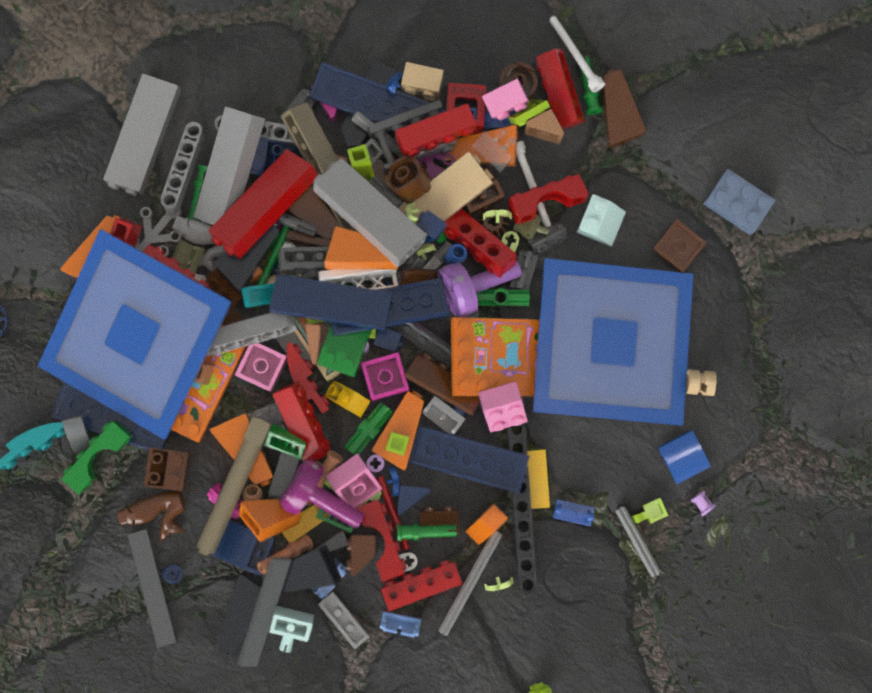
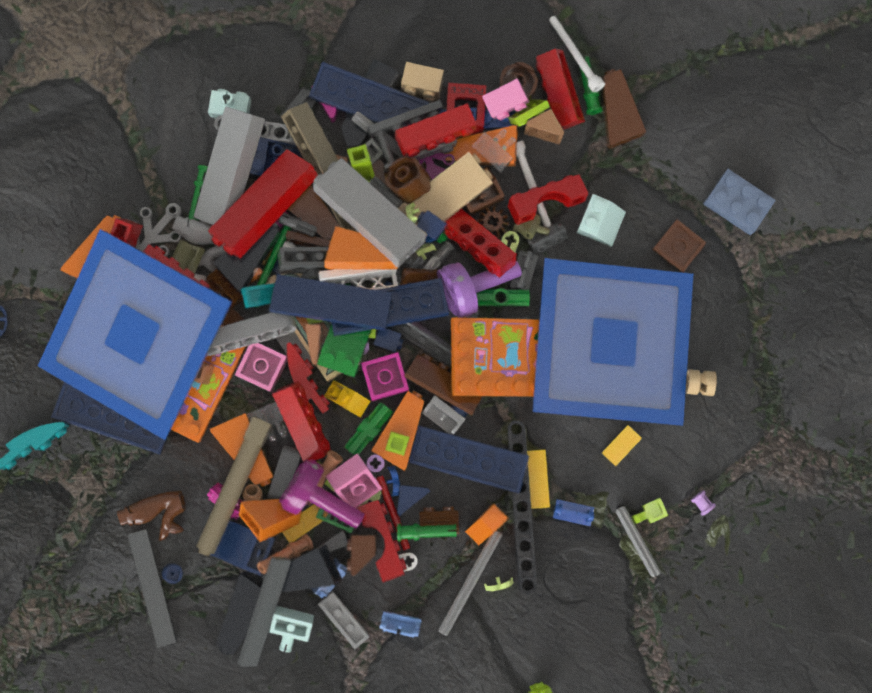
(76, 432): dark grey slope -> none
(81, 474): green arch -> none
(142, 135): light grey brick -> none
(167, 469): reddish brown slope -> none
(182, 176): light grey beam -> none
(223, 98): none -> light aqua brick
(274, 441): green slope -> none
(393, 82): blue piece -> none
(421, 586): red brick -> none
(455, 254): blue brick -> none
(503, 407): bright pink brick -> none
(505, 213): yellowish green piece -> none
(621, 445): none -> yellow tile
(684, 457): blue slope -> none

